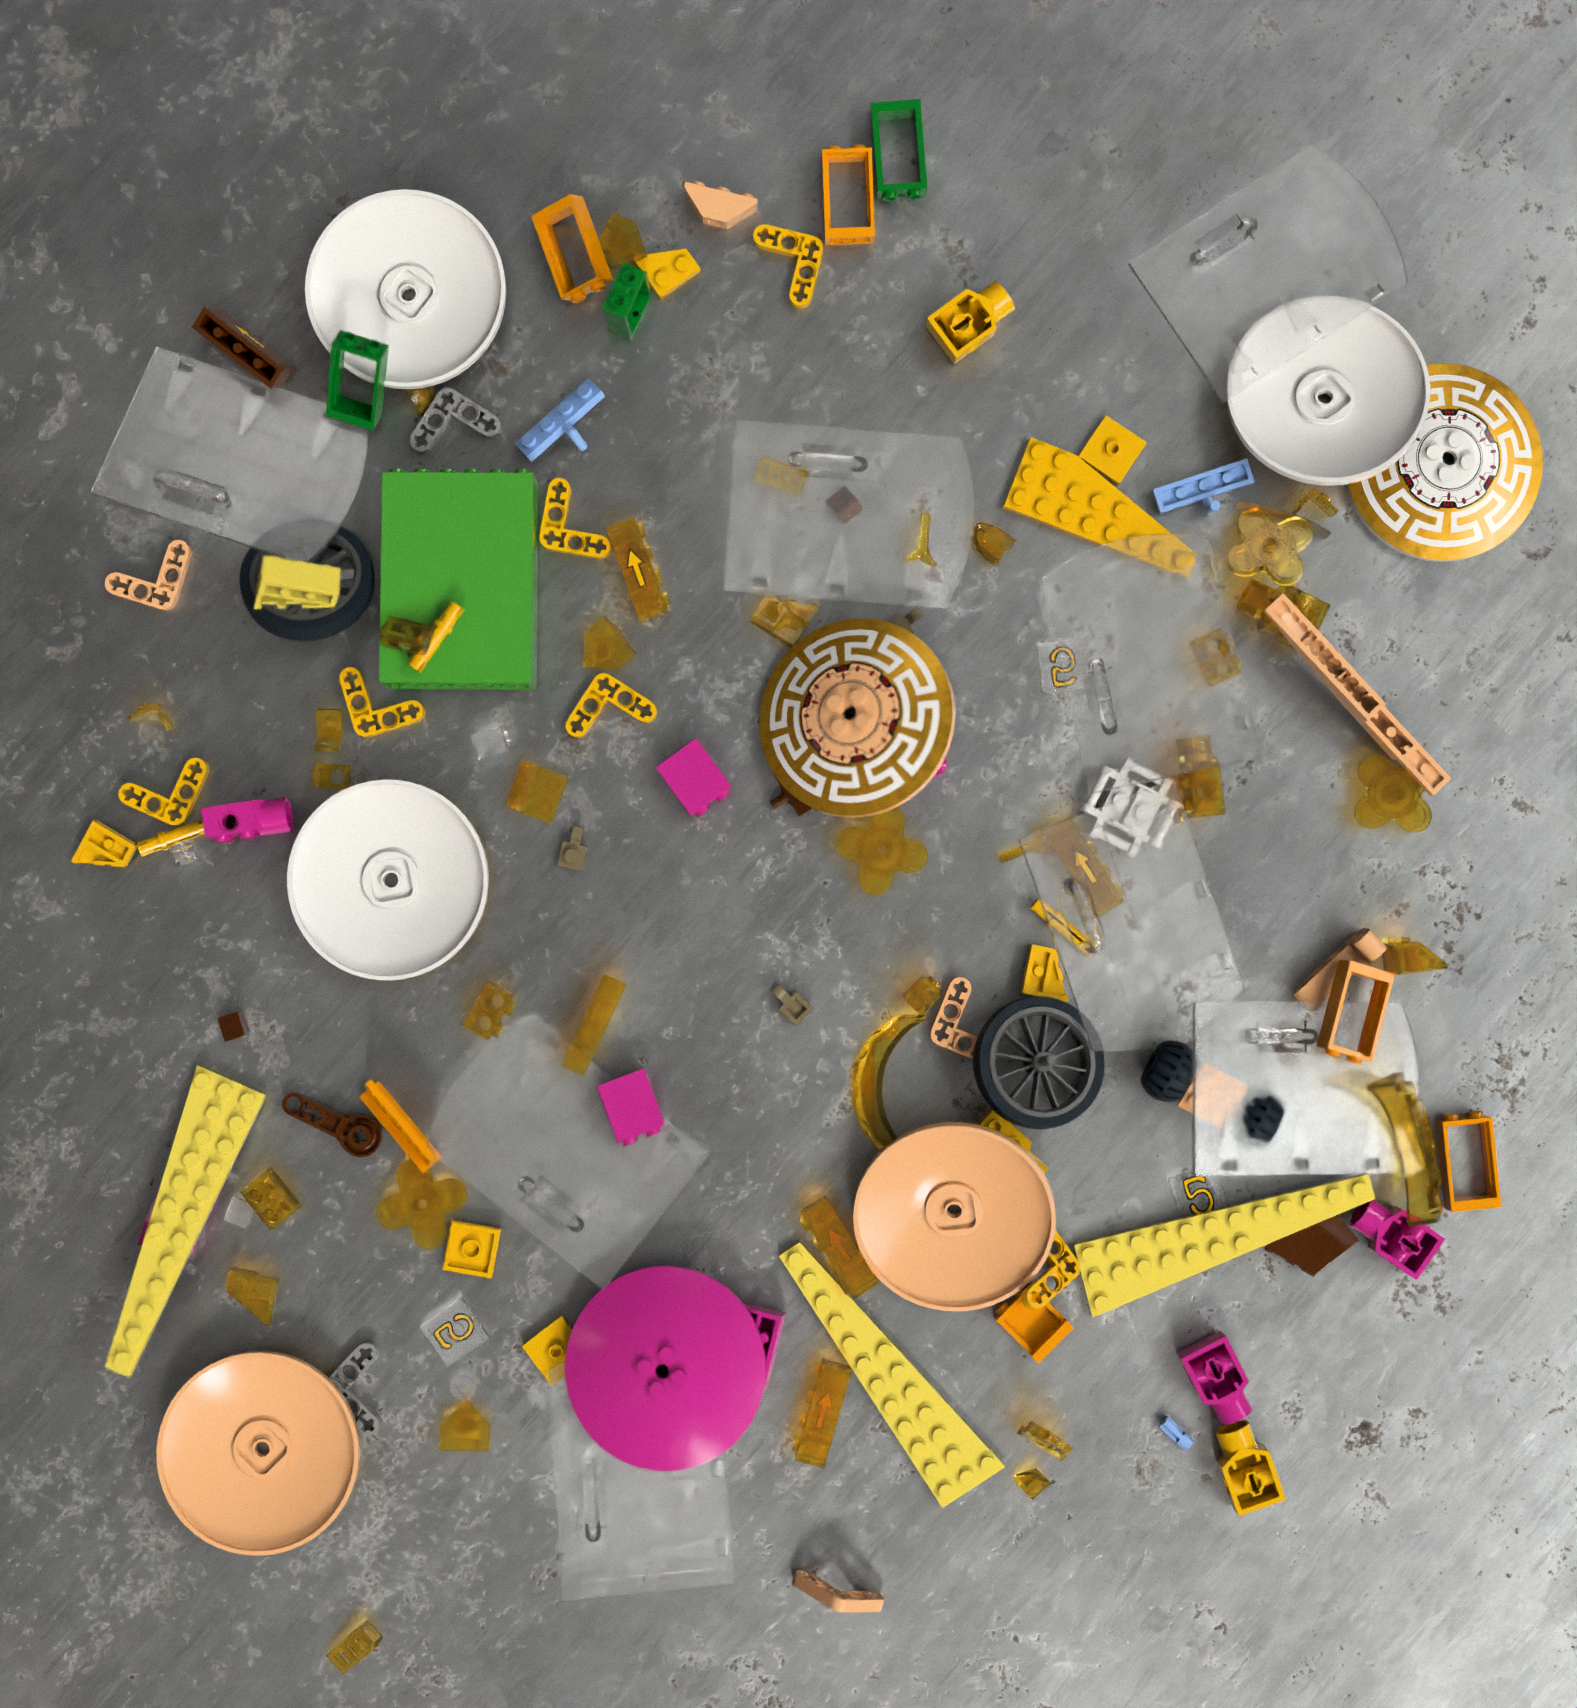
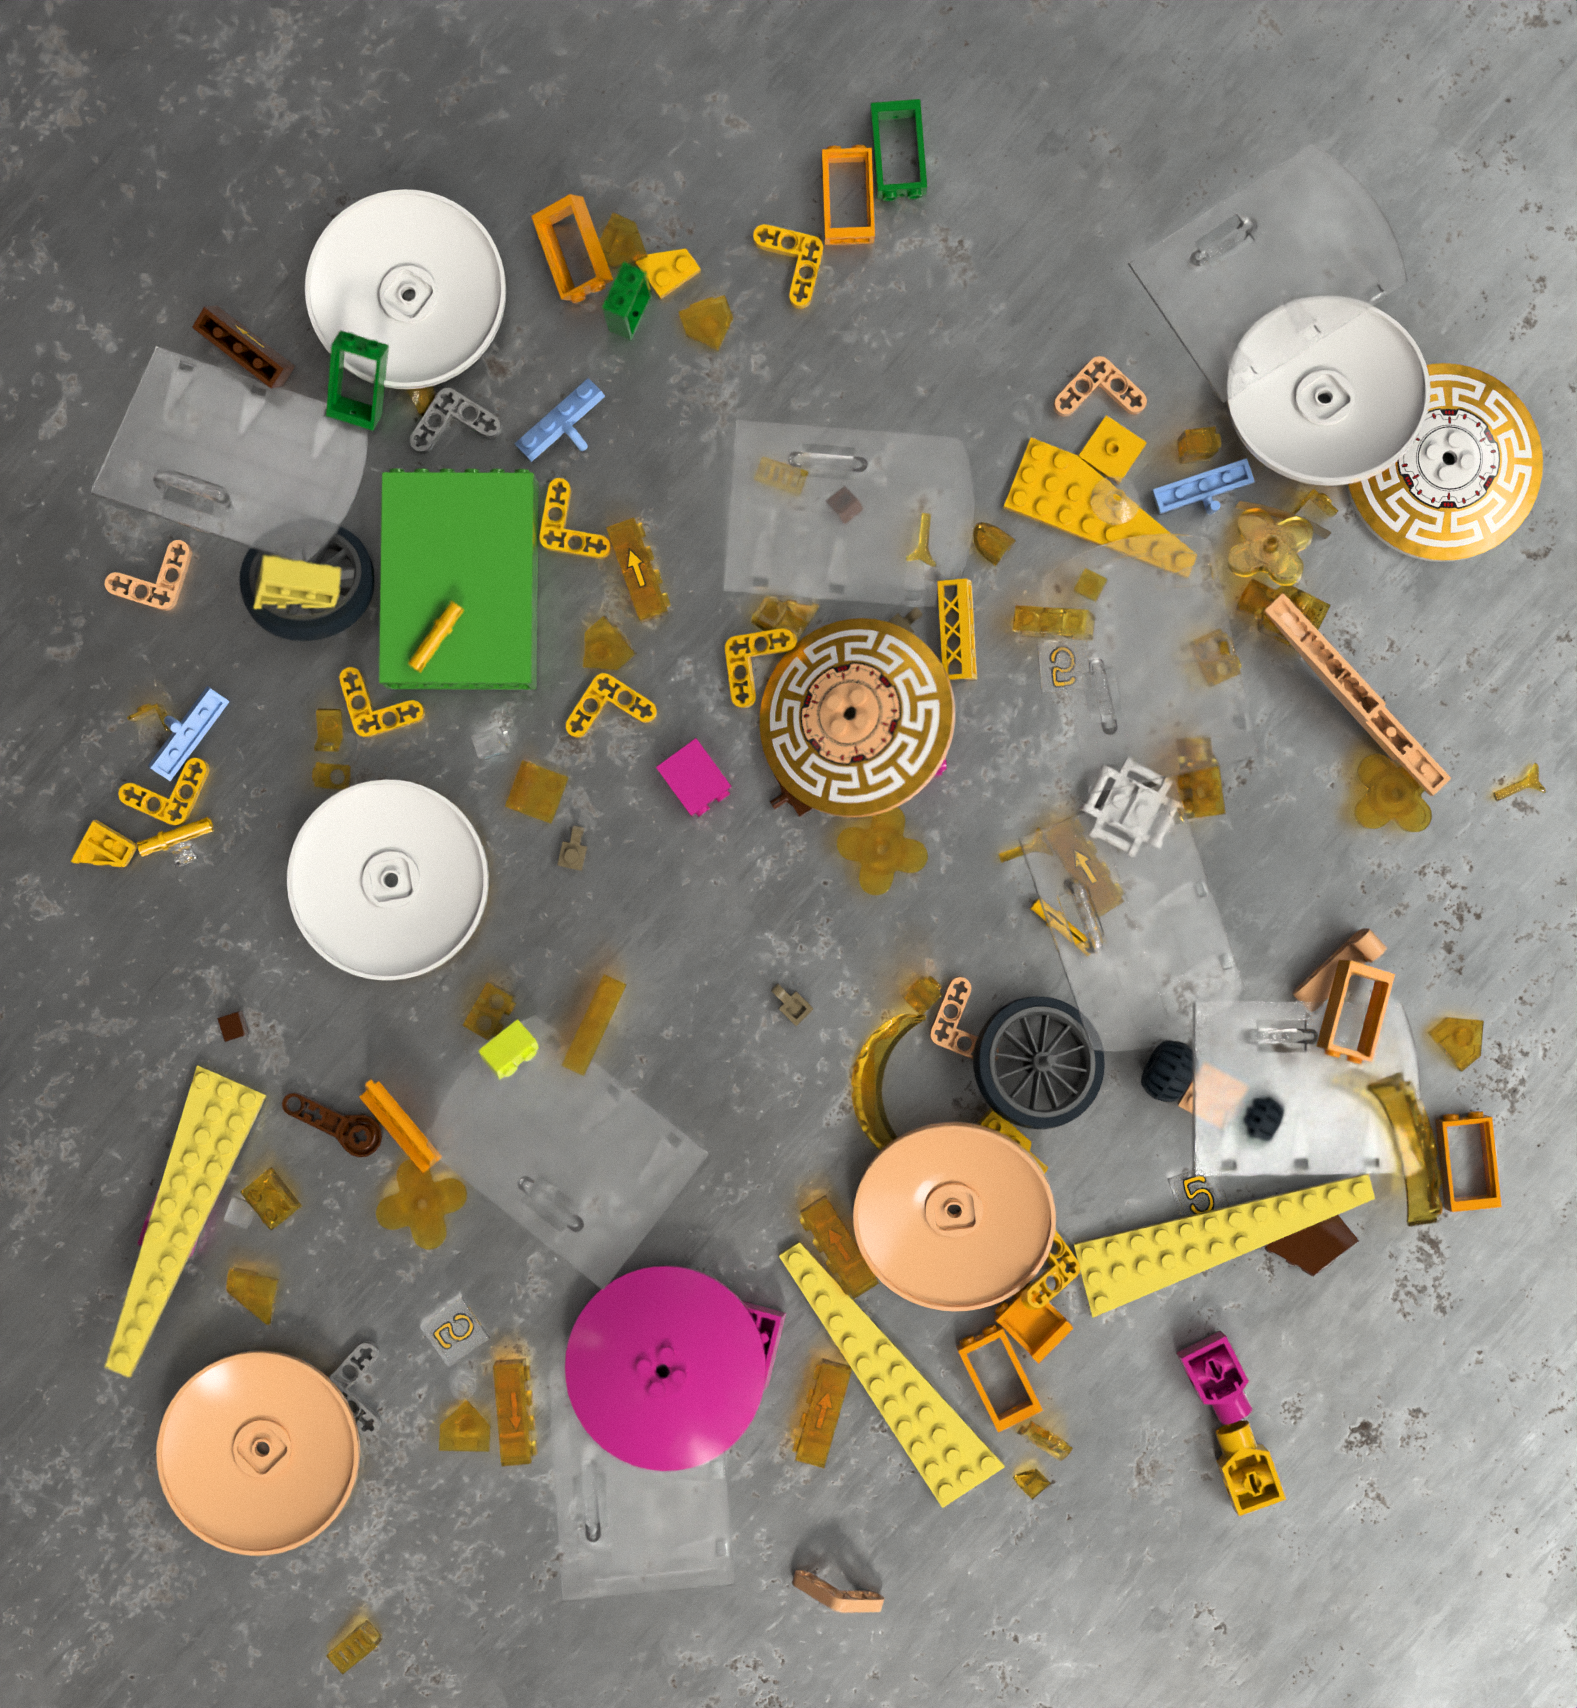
(187, 733): none -> light blue plate
(252, 818): dark pink brick -> none
(406, 635): clear yellow slope -> none
(471, 1248): yellow plate -> none
(509, 1050): none -> neon yellow brick
(513, 1412): none -> clear yellow brick
(549, 1345): yellow plate -> none
(631, 1107): dark pink brick -> none
(708, 321): none -> clear yellow plate
(718, 205): light nougat slope -> none
(744, 658): none -> yellow beam
(966, 626): none -> yellow fence
(969, 320): yellow brick -> none
(1016, 1414): none -> light orange window
(1042, 974): yellow wing -> none
(1066, 622): none -> clear yellow arch
(1090, 585): none -> clear yellow plate
(1103, 380): none -> light nougat beam
(1107, 507): none -> clear dish
(1176, 1433): light blue piece -> none
(1198, 445): none -> clear yellow brick
(1393, 1239): dark pink brick -> none
(1409, 957): clear yellow slope -> none
(1459, 1040): none -> clear yellow plate
(1530, 781): none -> clear yellow piece

